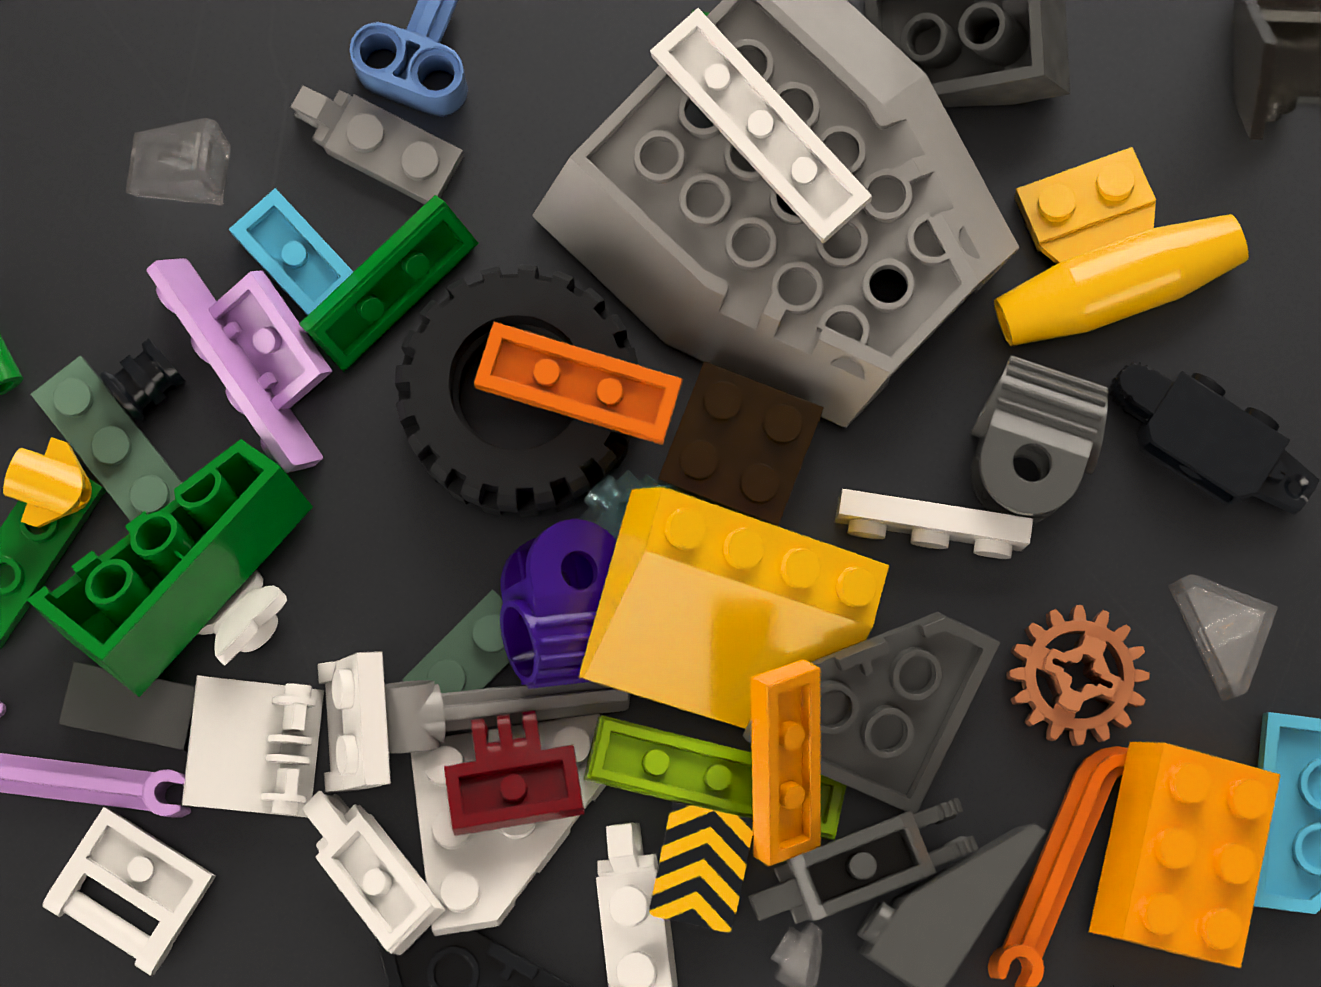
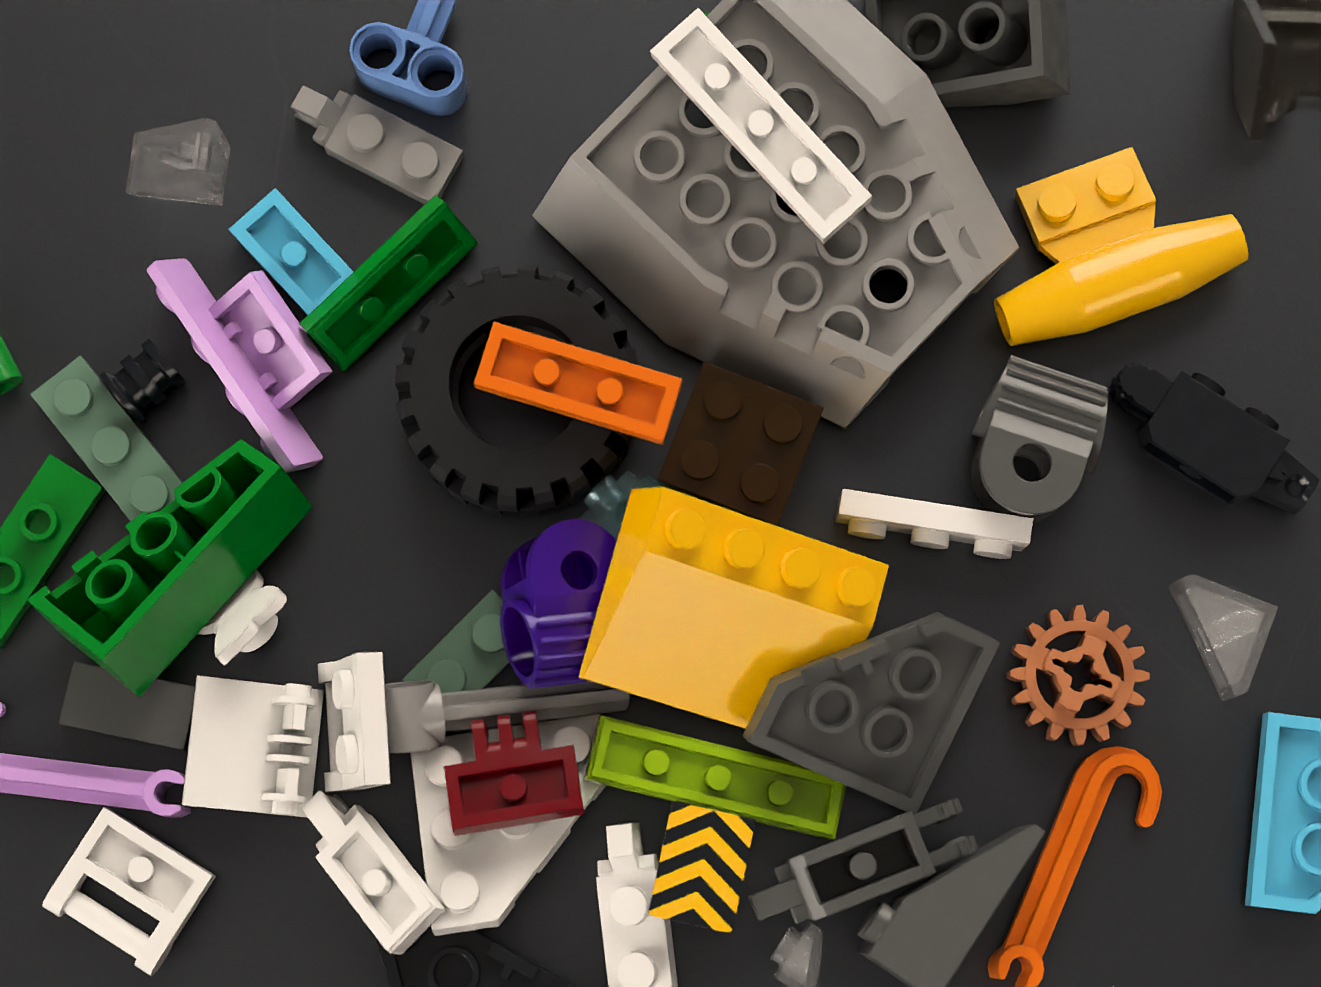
(48, 483): yellow piece -> none
(786, 762): light orange plate -> none
(1185, 853): light orange brick -> none

